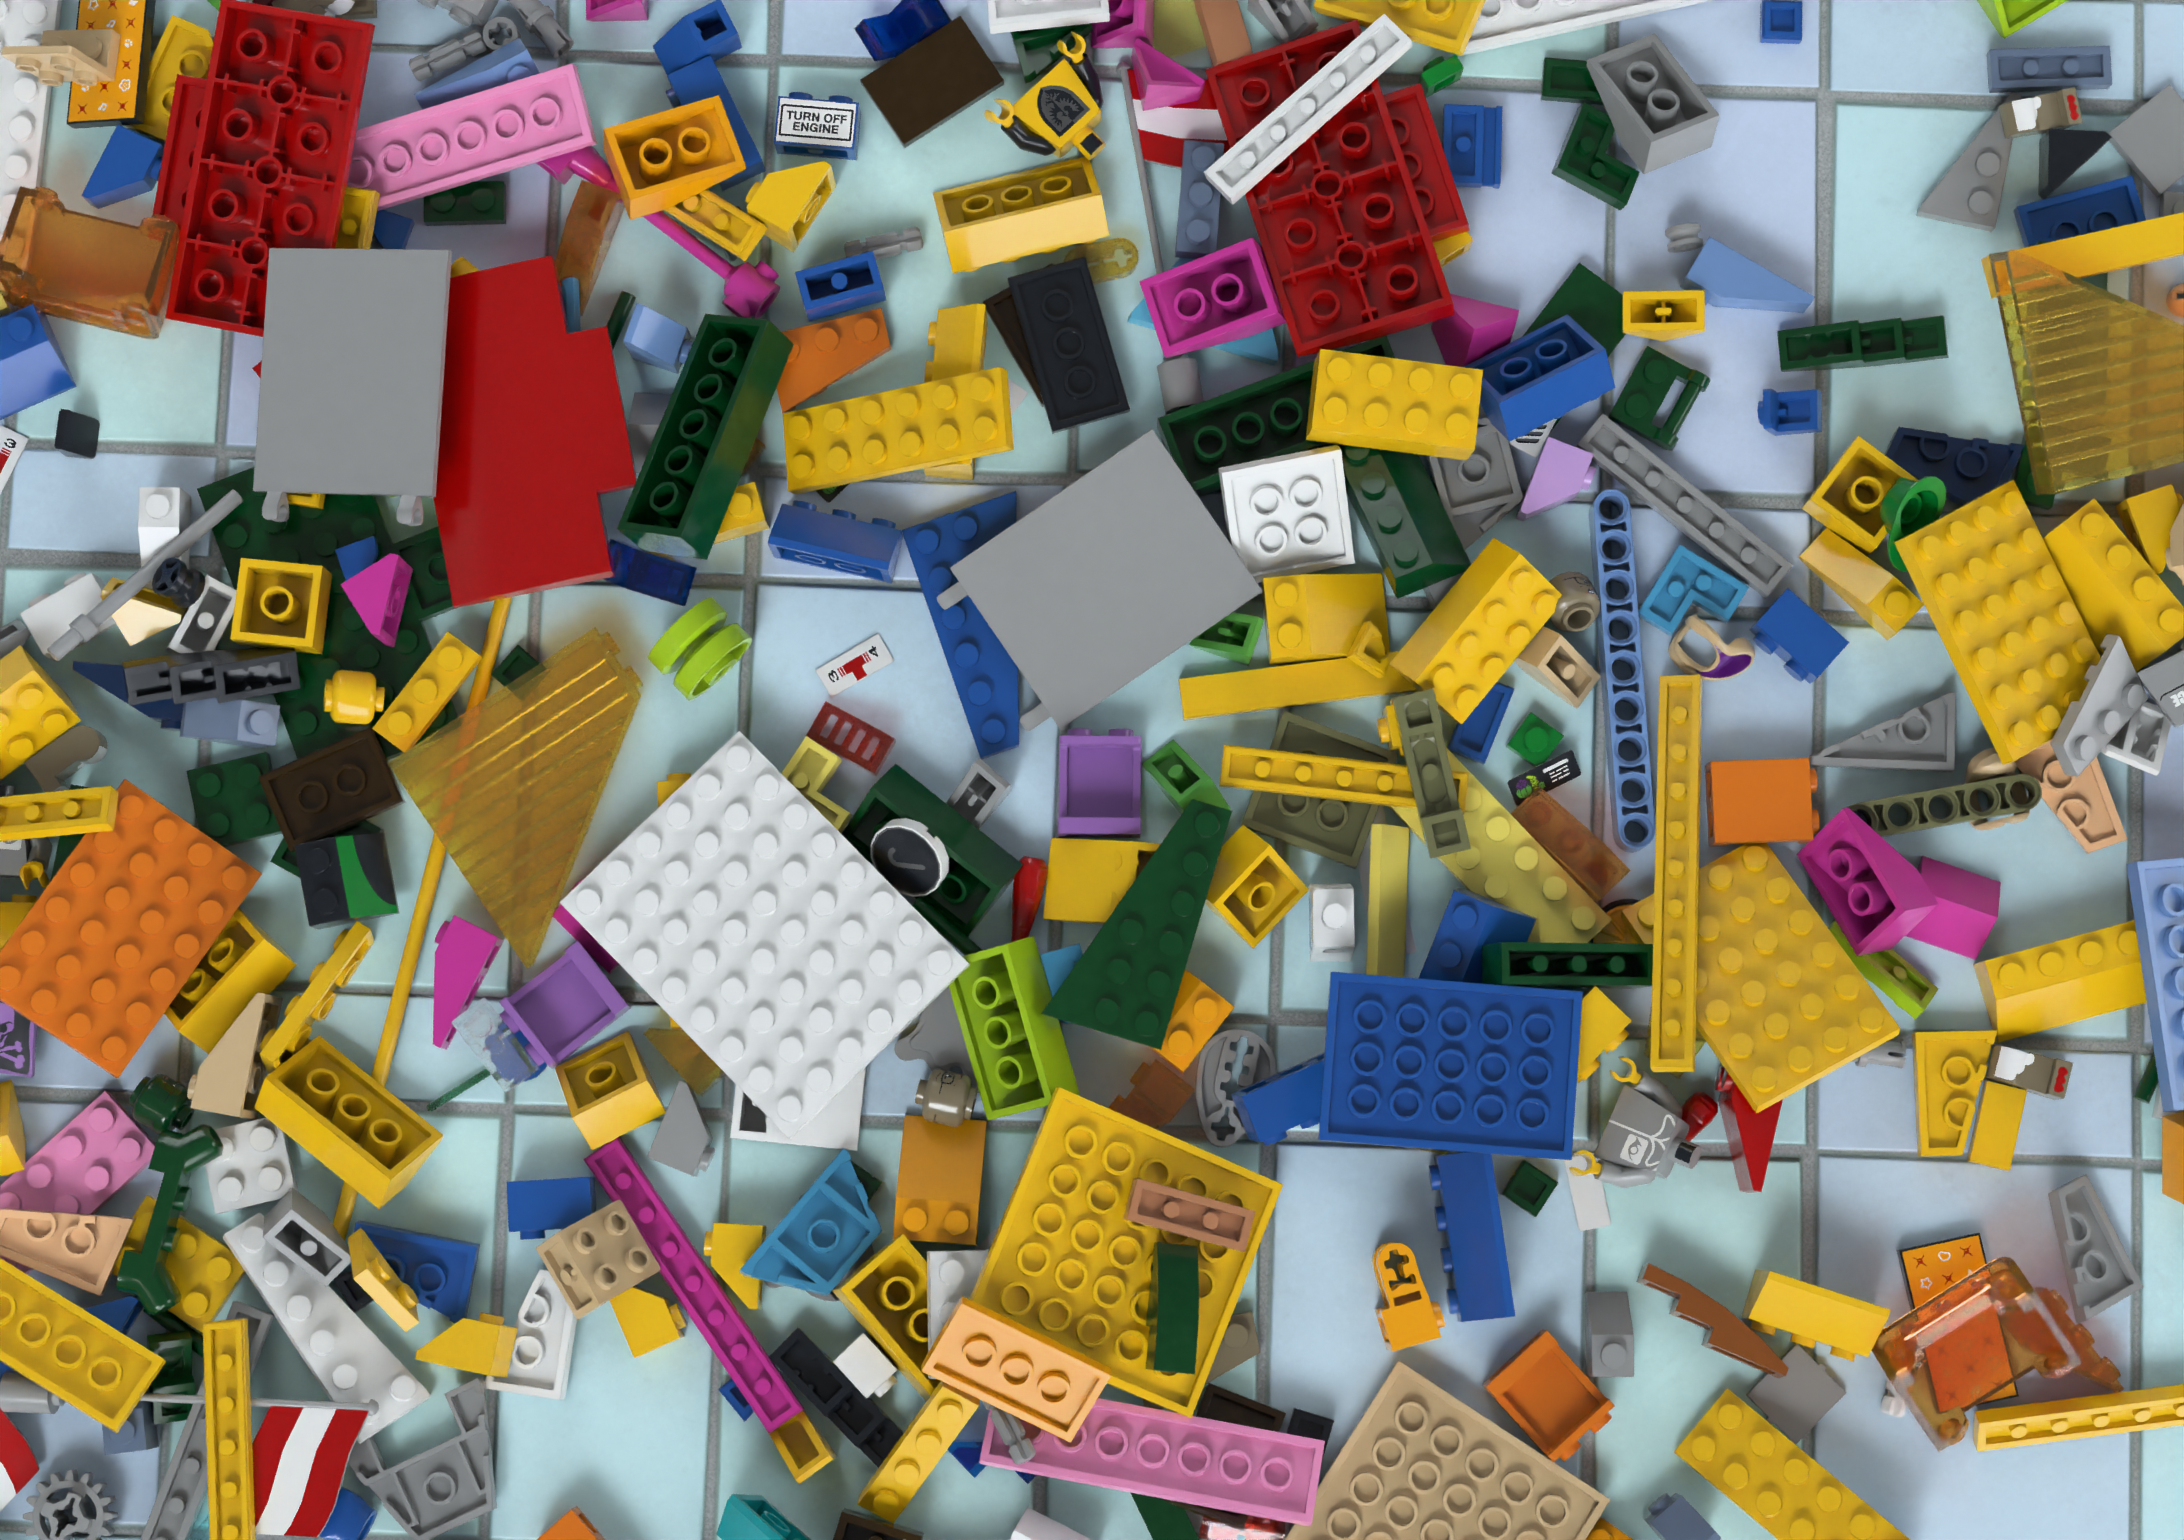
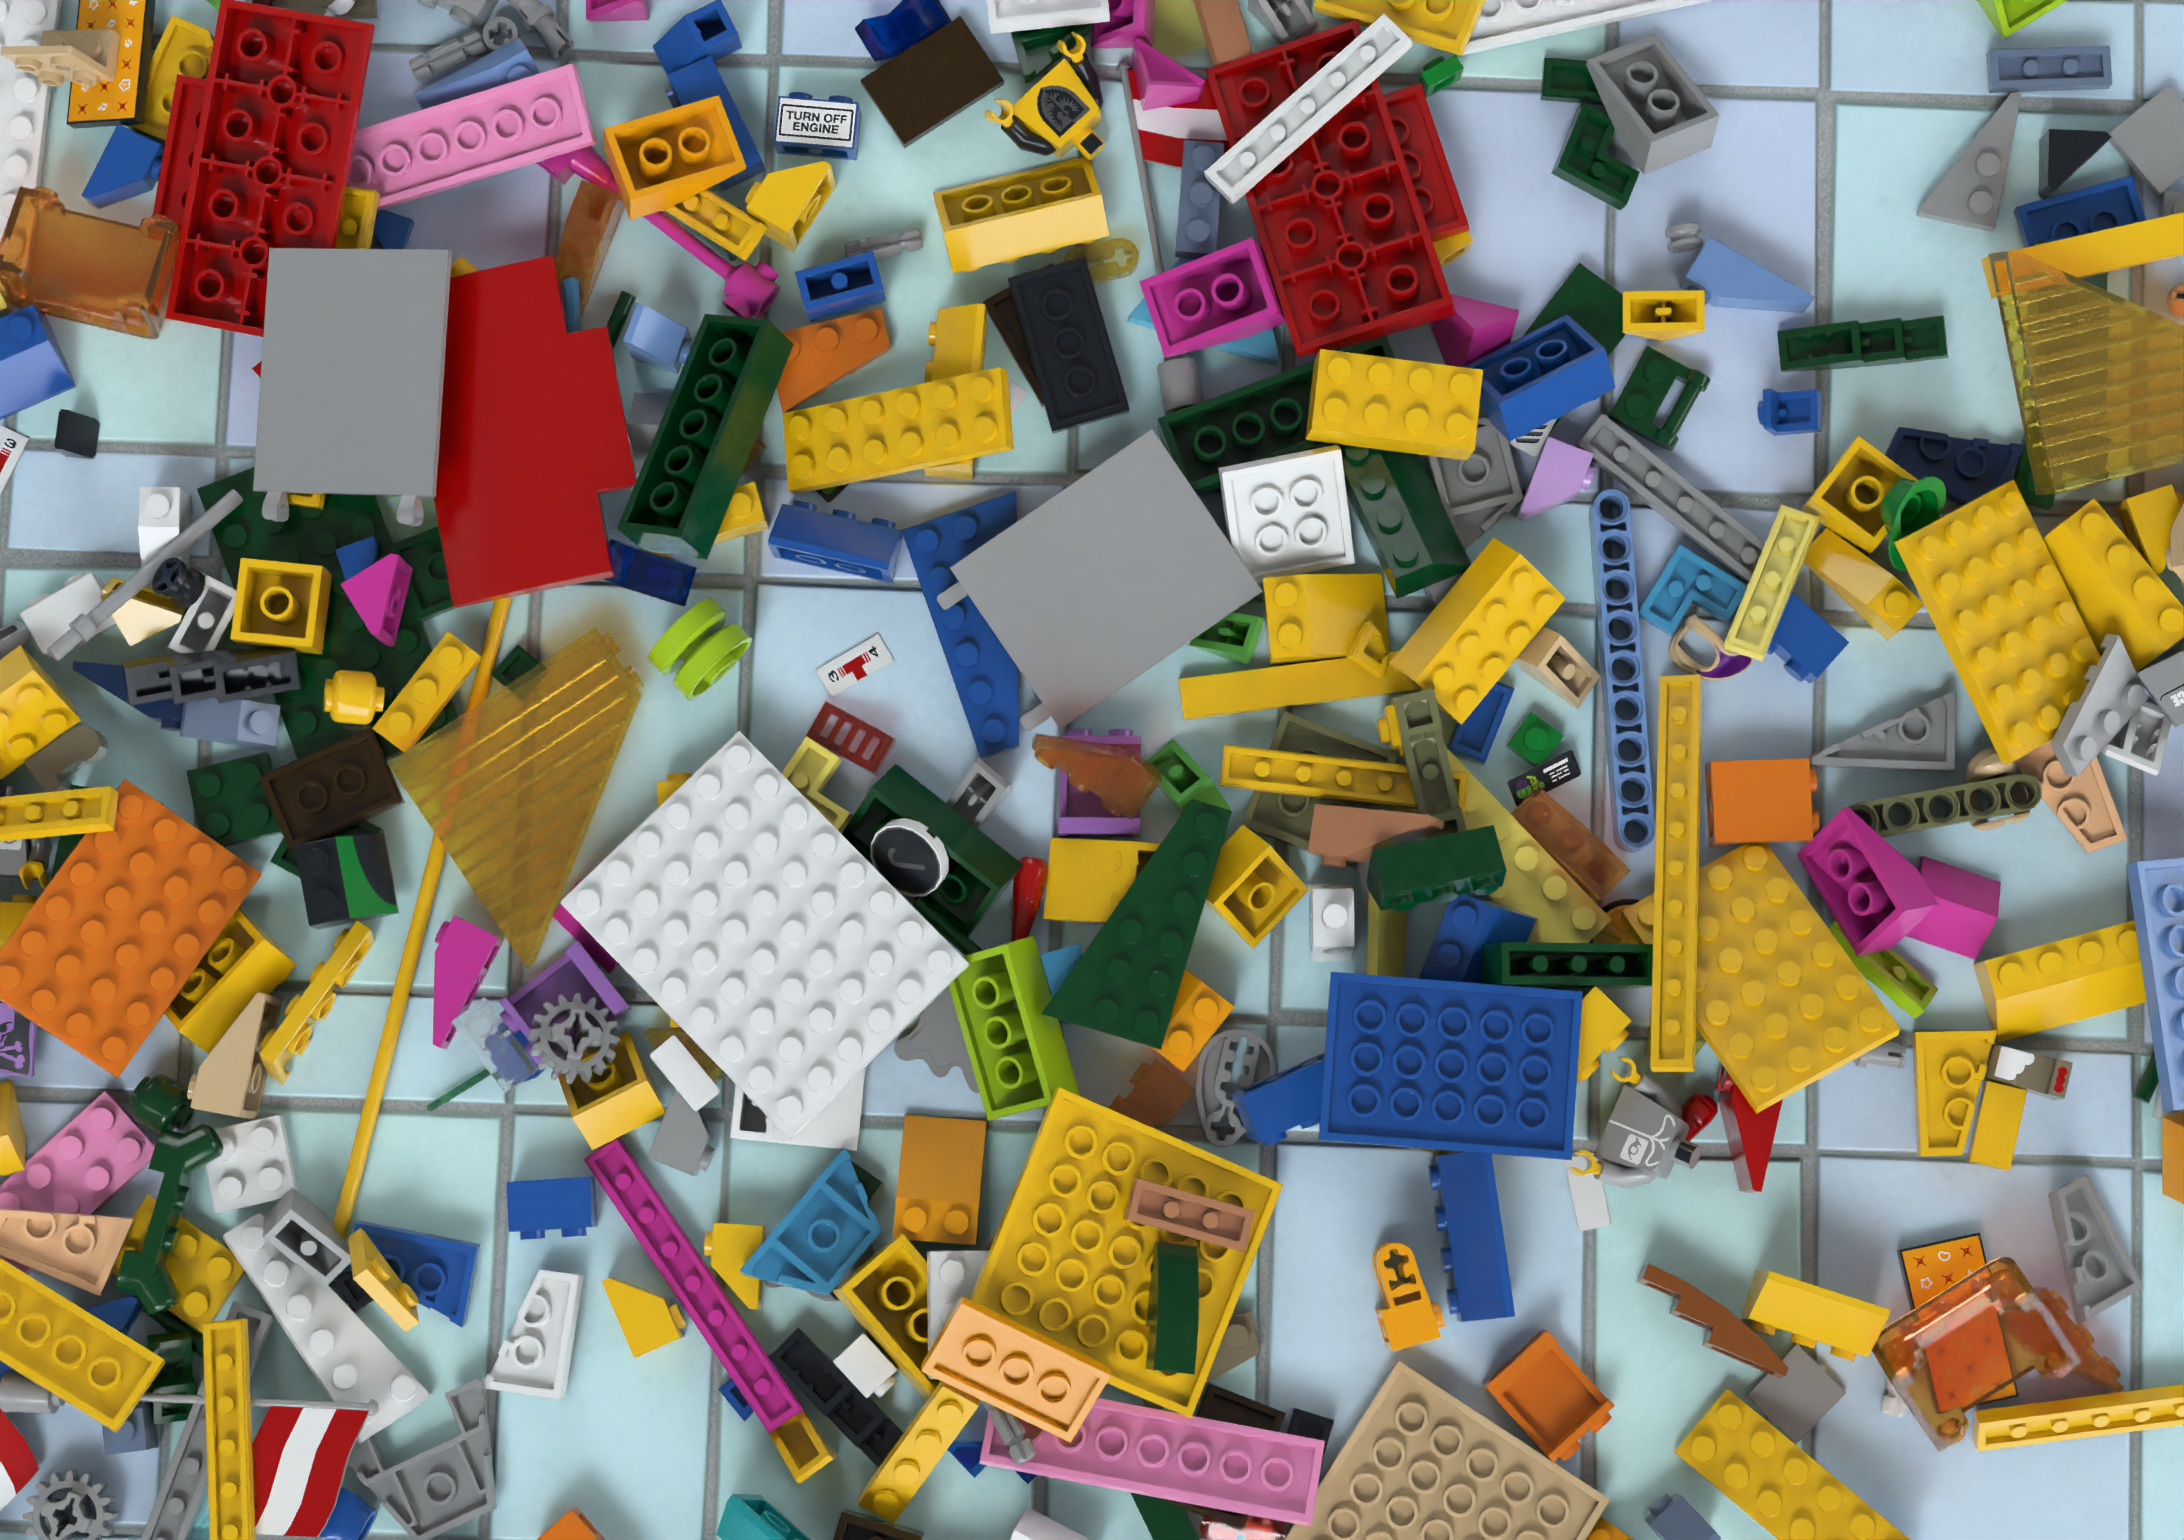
(347, 1121): yellow slope -> none
(467, 205): dark green plate -> none
(473, 1346): yellow slope -> none
(589, 1038): none -> light grey gear
(598, 1258): tan bracket -> none
(684, 1073): none -> white sticker
(946, 1097): dark tan head -> none
(1107, 770): none -> clear orange slope
(1351, 833): none -> nougat slope
(1436, 869): none -> dark green slope
(1473, 144): blue plate -> none
(1529, 1188): dark green tile -> none
(1577, 605): dark tan head -> none
(1608, 1335): light grey slope -> none
(1771, 583): none -> light yellow tile
(1781, 22): blue tile -> none
(2040, 113): dark tan leg -> none

